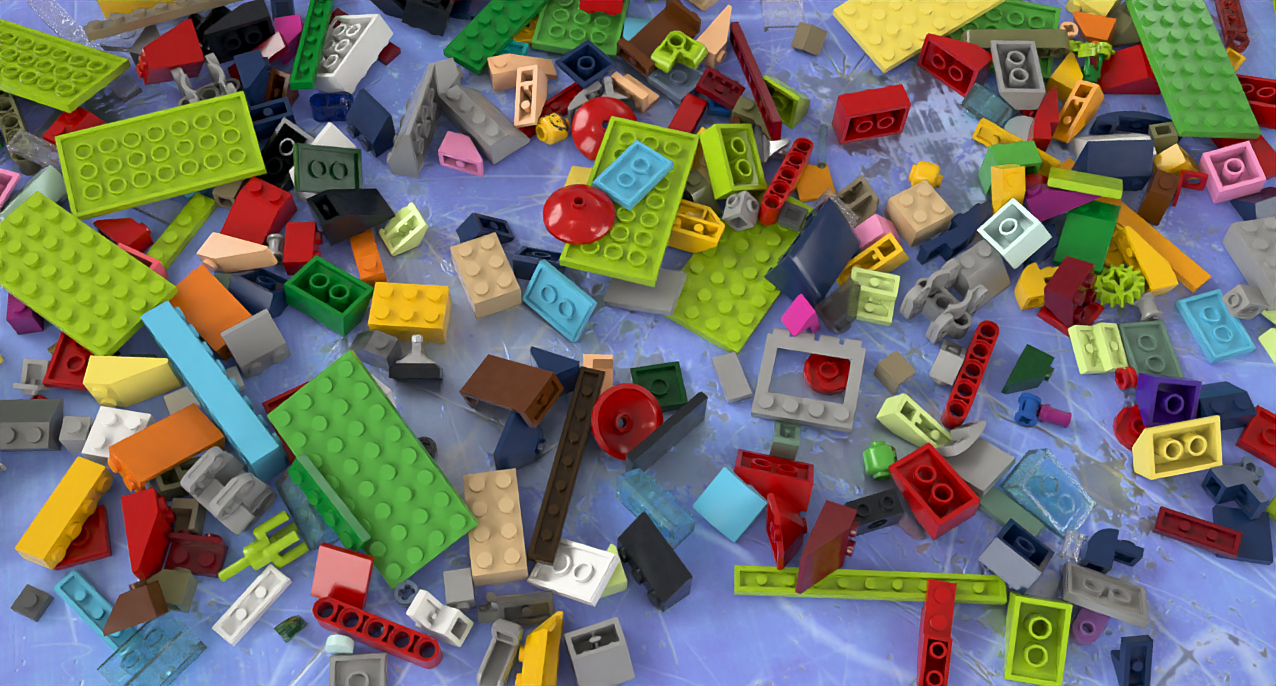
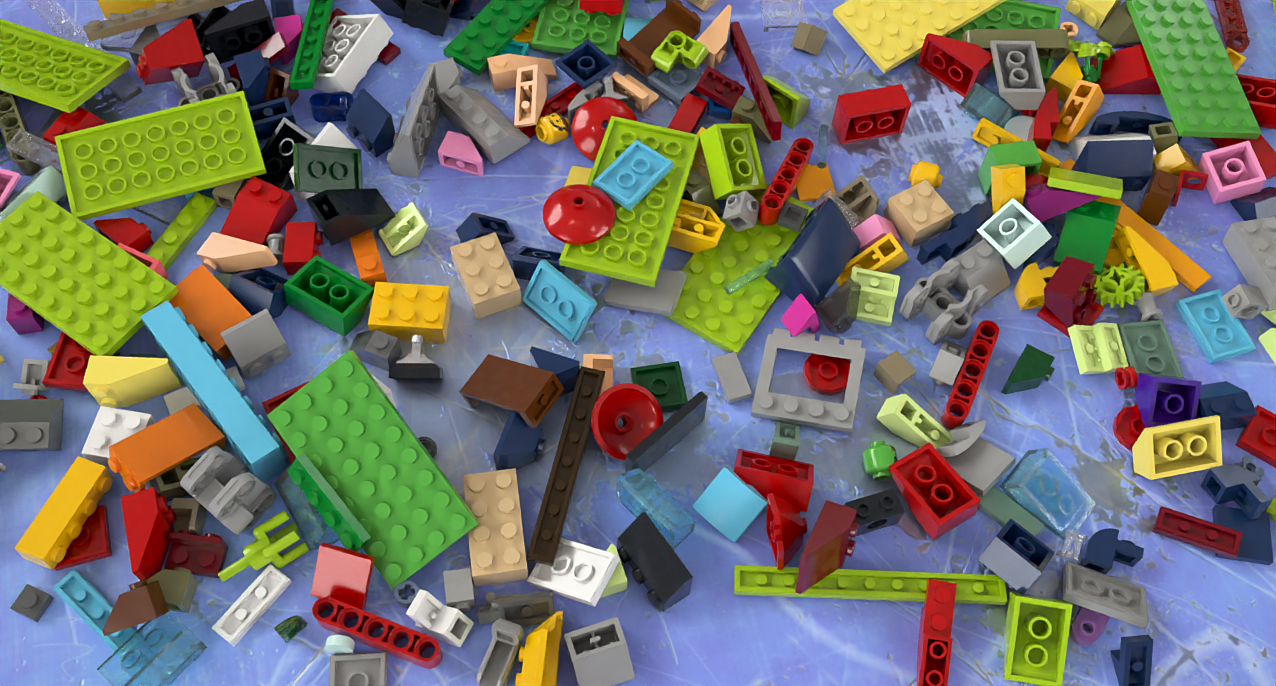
(75, 432): light grey brick -> none
(749, 276): none -> clear light blue piece
(769, 149): flat silver piece -> none
(1027, 410): blue bush -> none
(1053, 415): magenta pin -> none
(1095, 27): orange slope -> none

